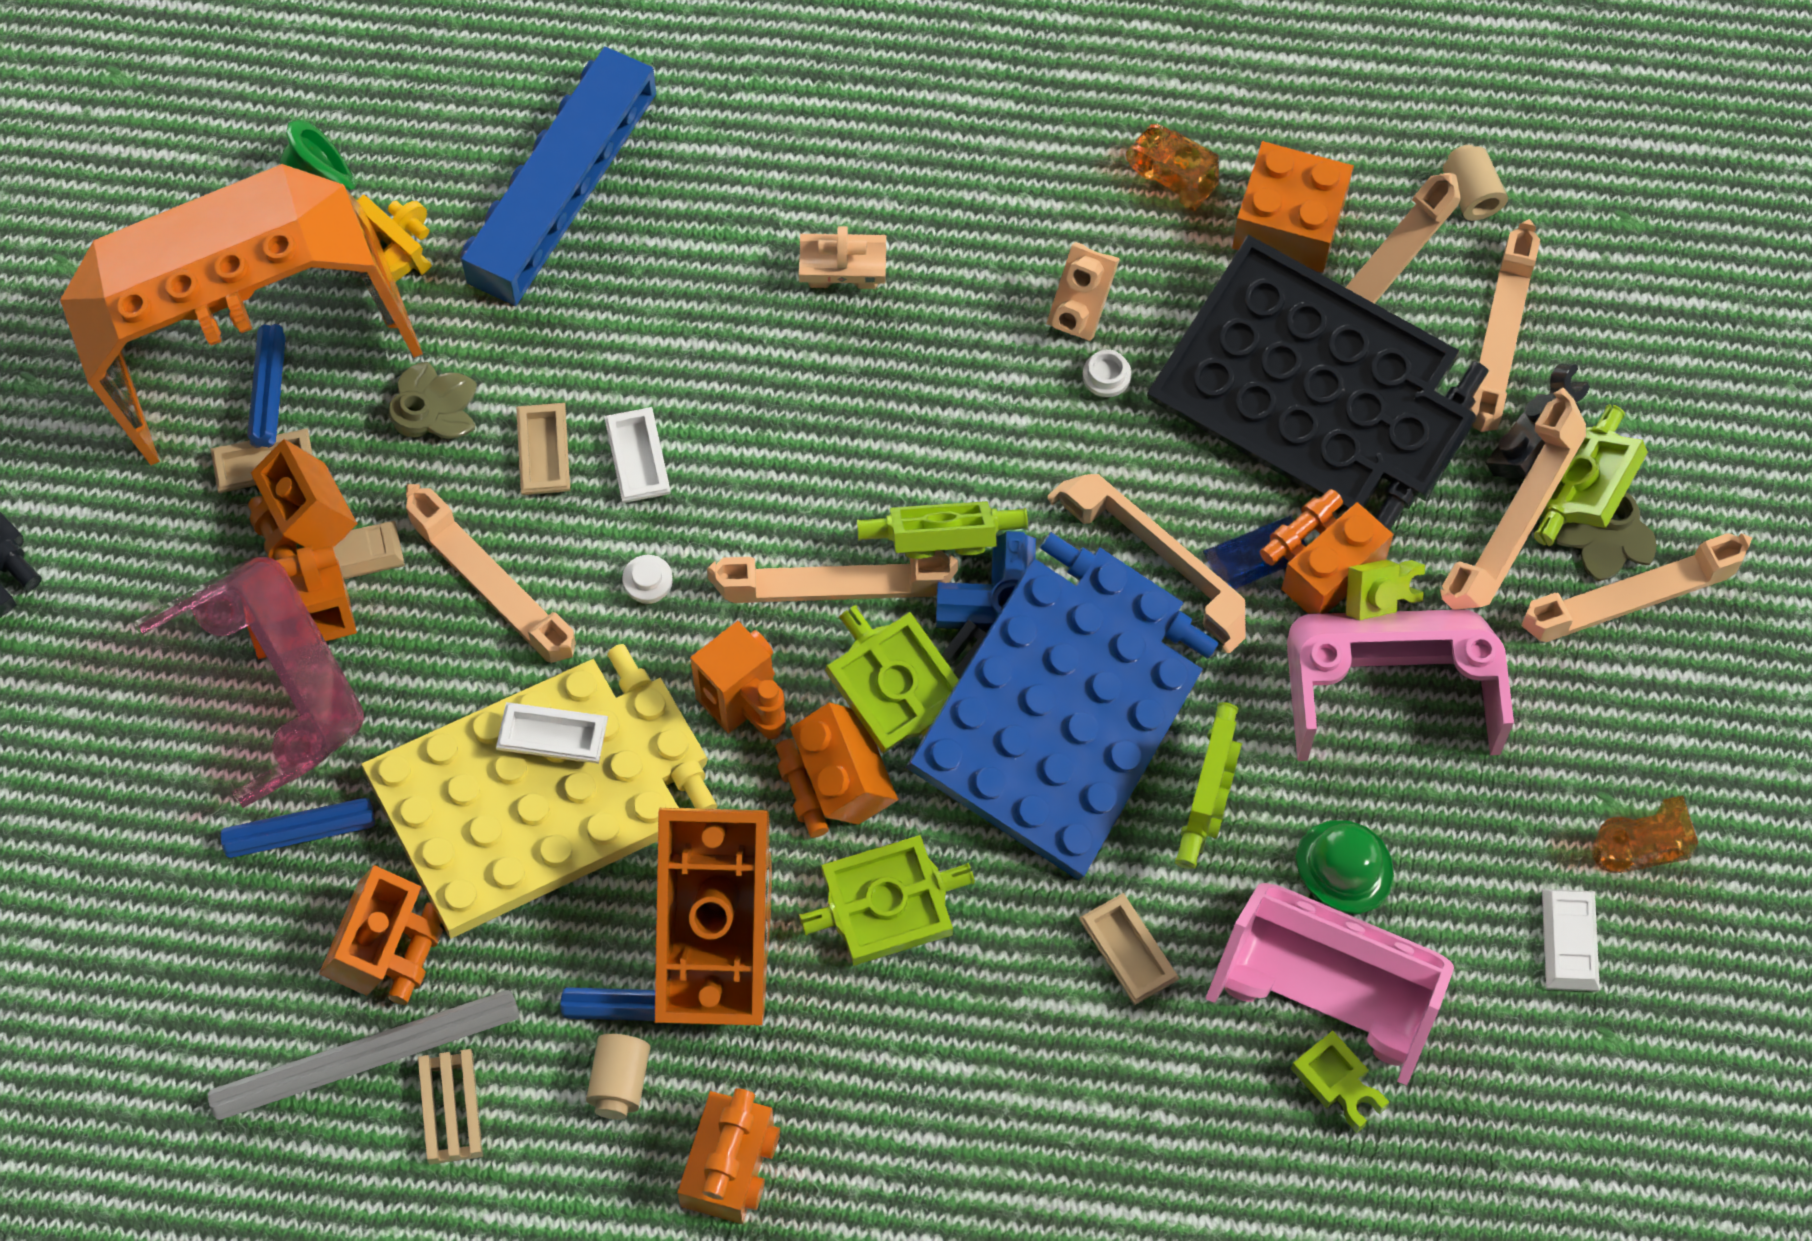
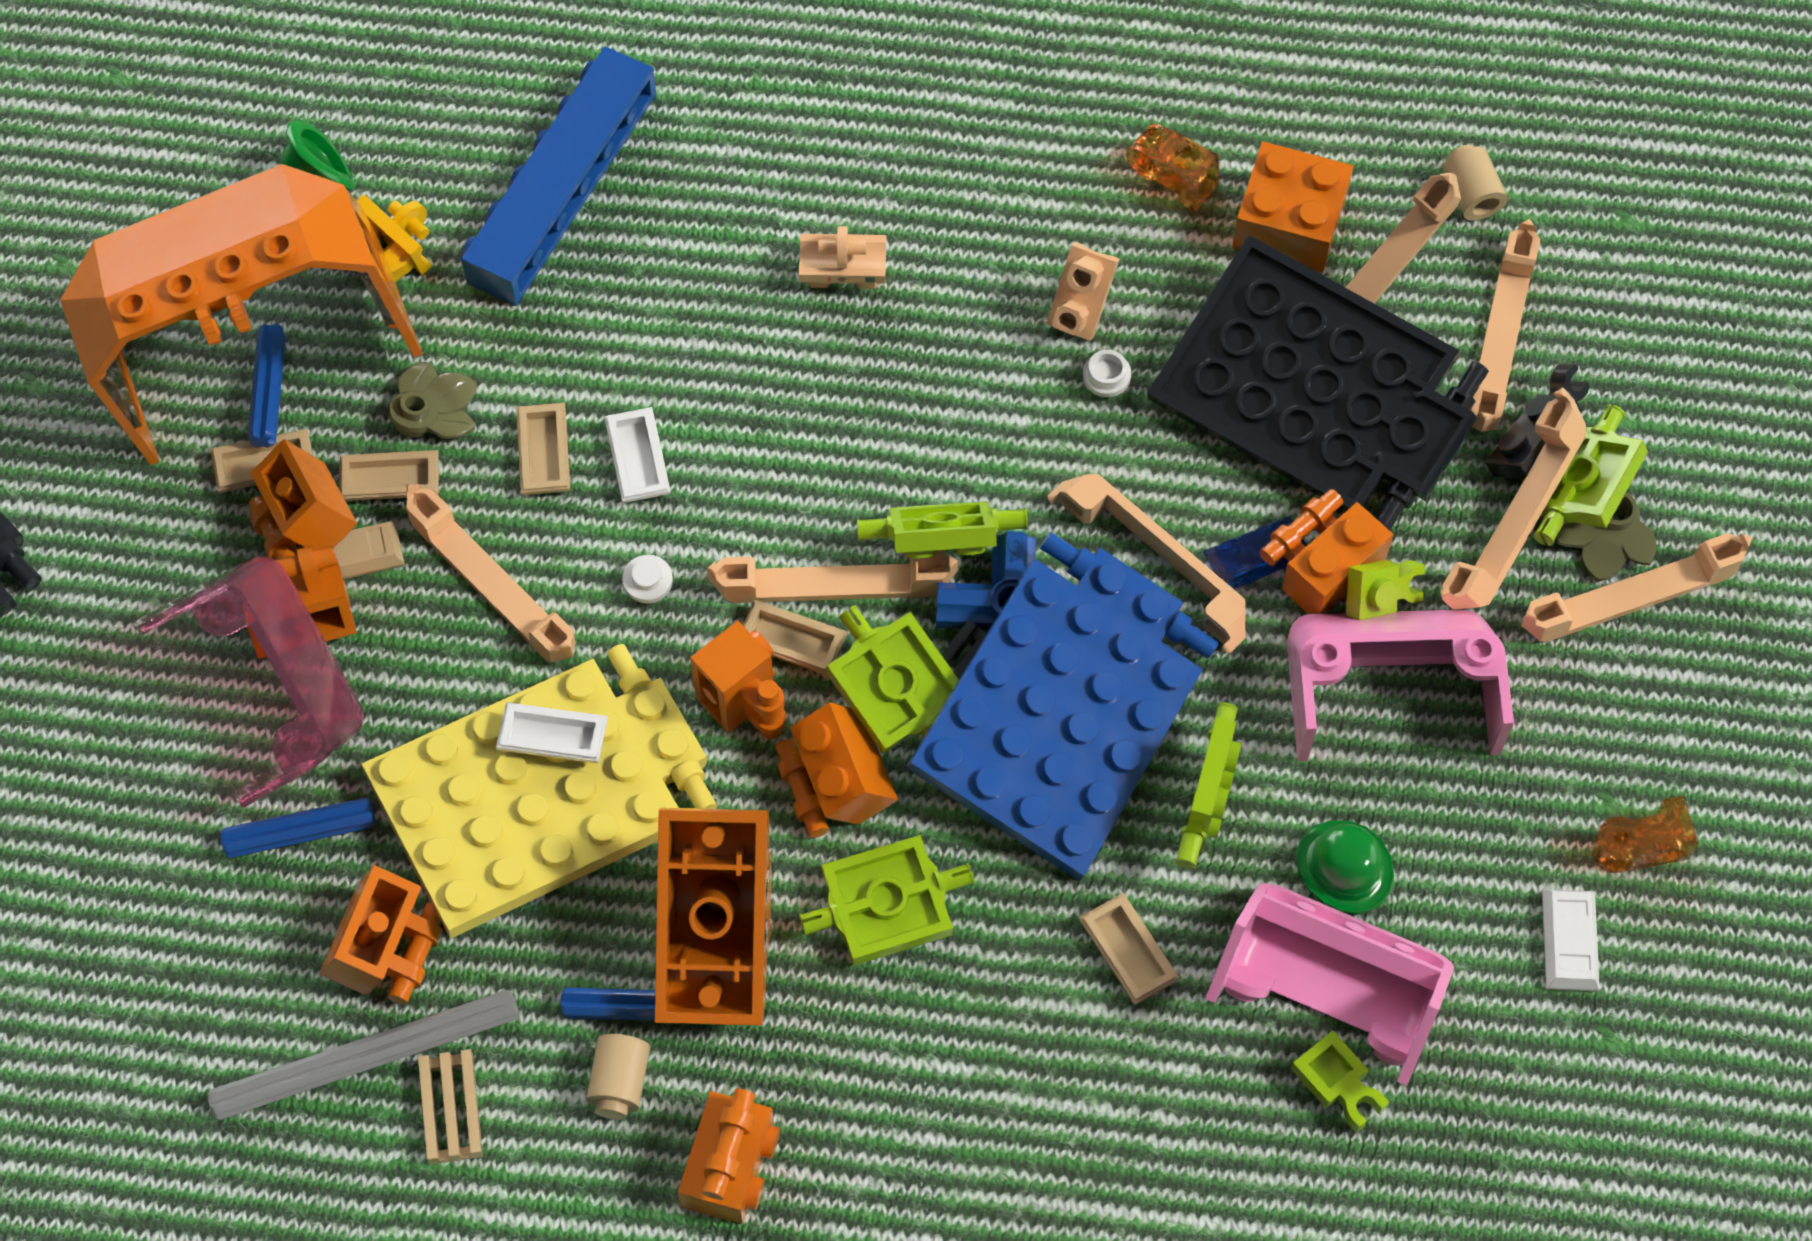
(387, 474): none -> tan tile
(796, 637): none -> tan tile

